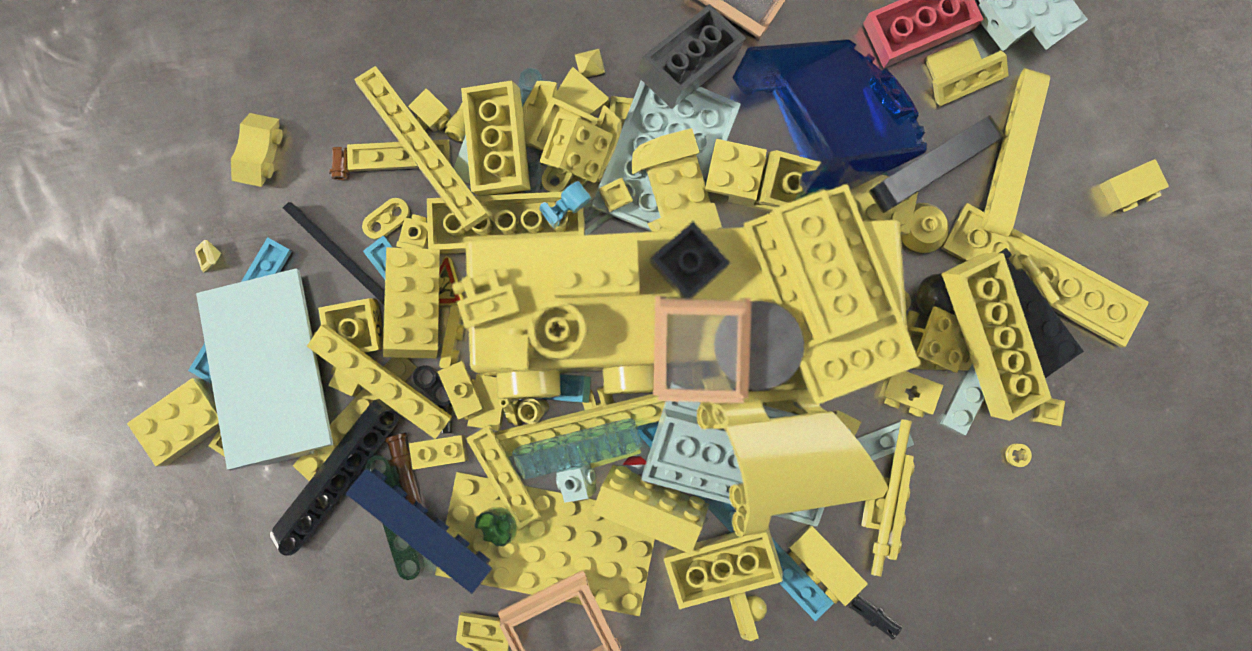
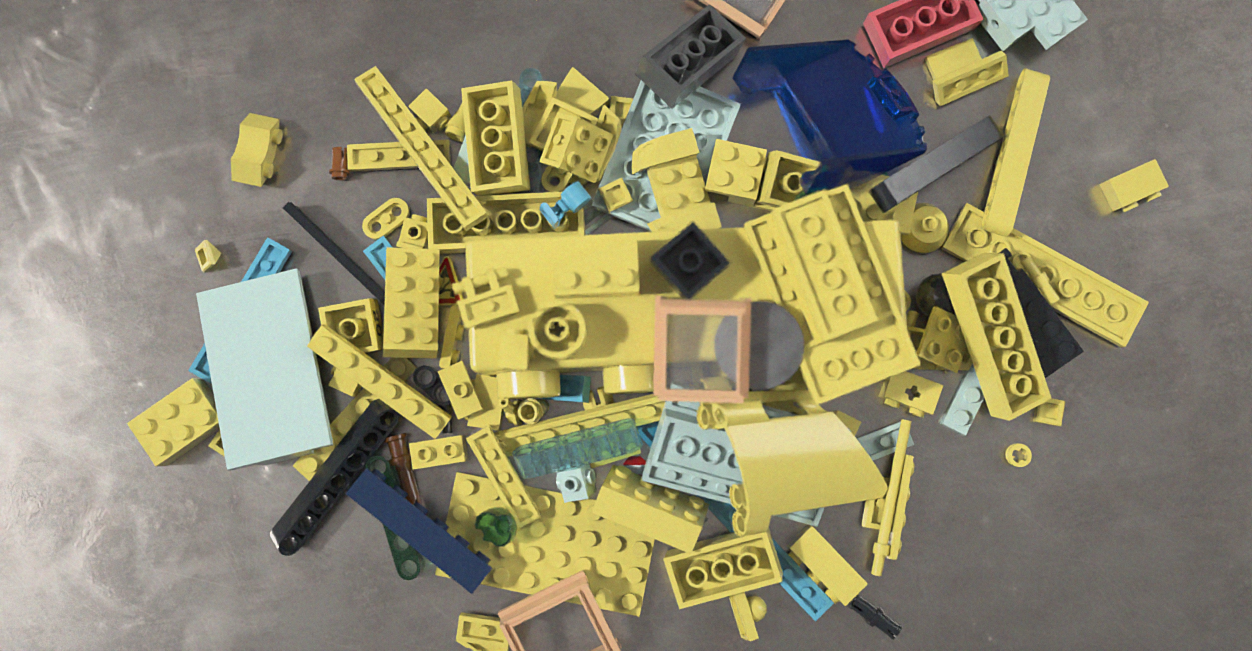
(590, 63): light yellow slope -> none

